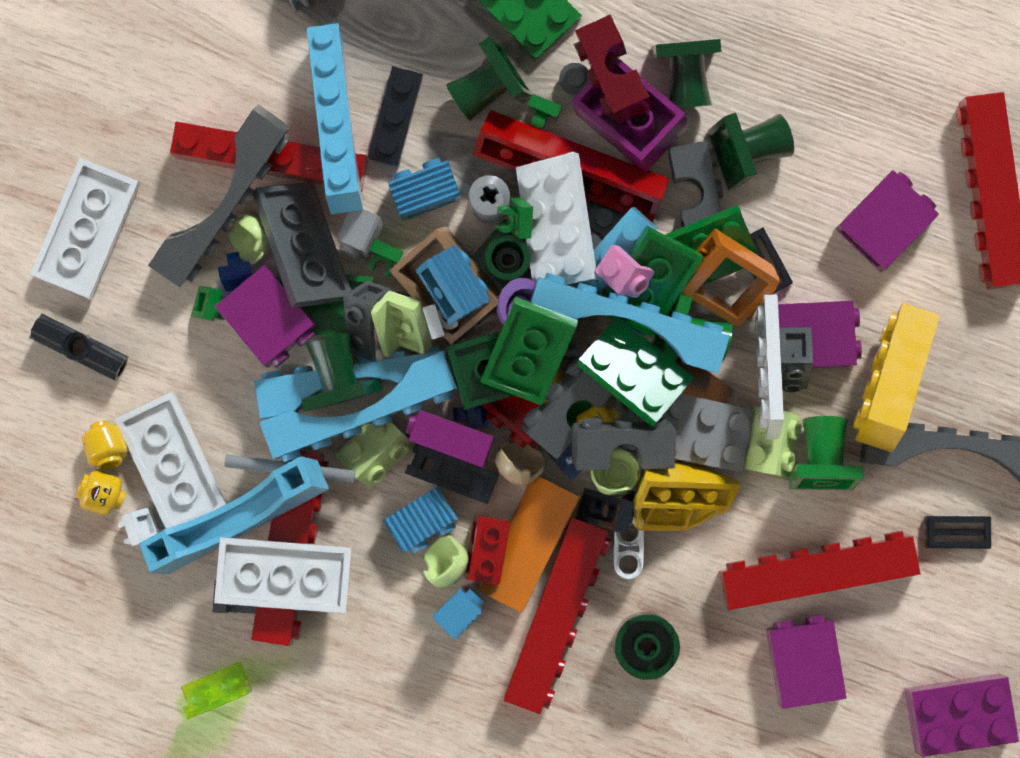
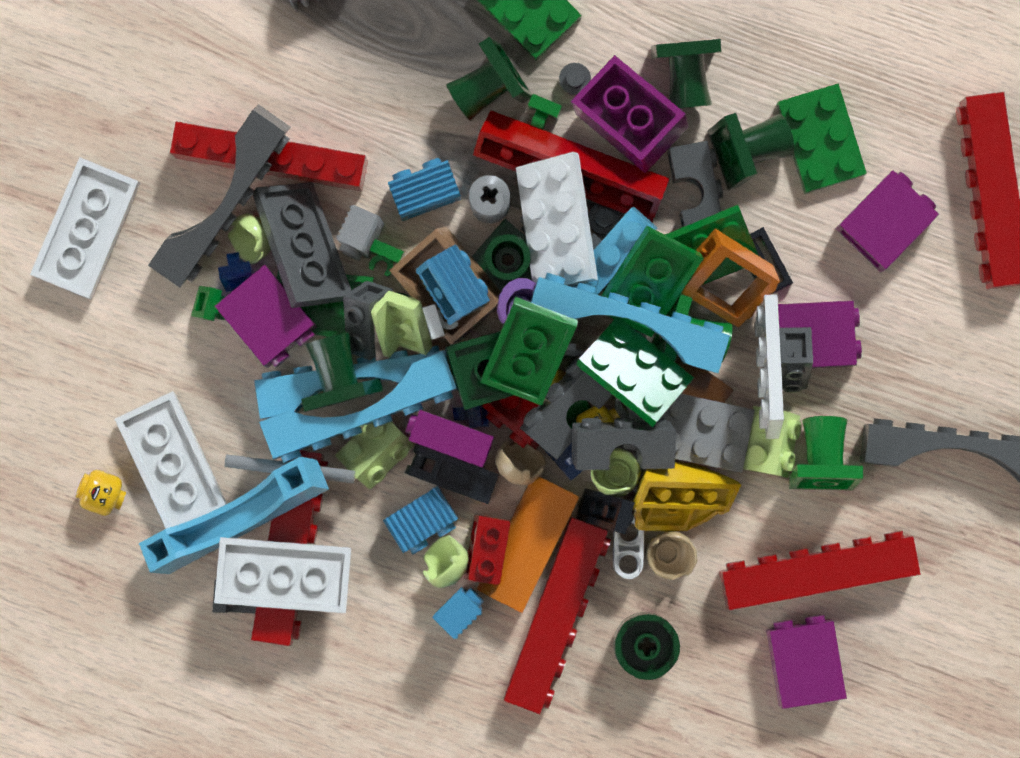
(61, 339): black piece -> none
(104, 445): yellow head -> none
(139, 526): white tile -> none
(215, 690): clear neon green bracket -> none
(334, 119): medium azure arch -> none
(395, 116): black plate -> none
(519, 218): green tile -> none
(623, 94): dark red arch -> none
(623, 273): bright pink bracket -> none
(671, 555): none -> tan hair
(823, 138): none -> green plate
(895, 377): yellow brick -> none
(930, 532): black tile -> none
(961, 715): magenta brick -> none

